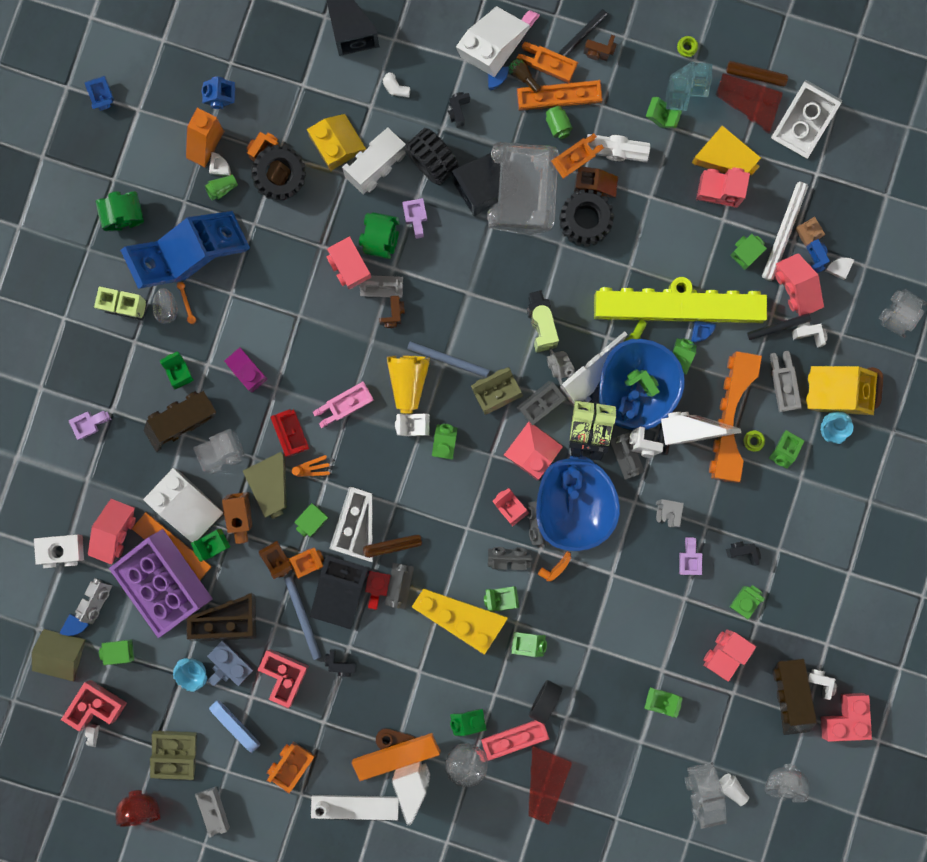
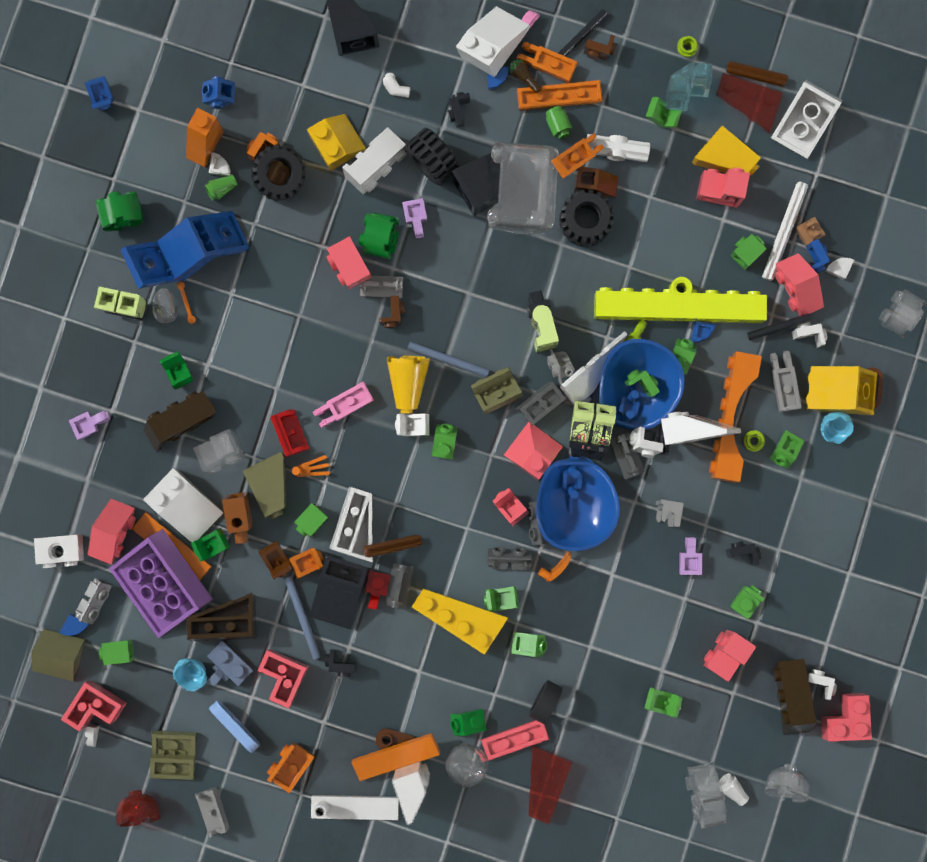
(245, 370): magenta slope -> none

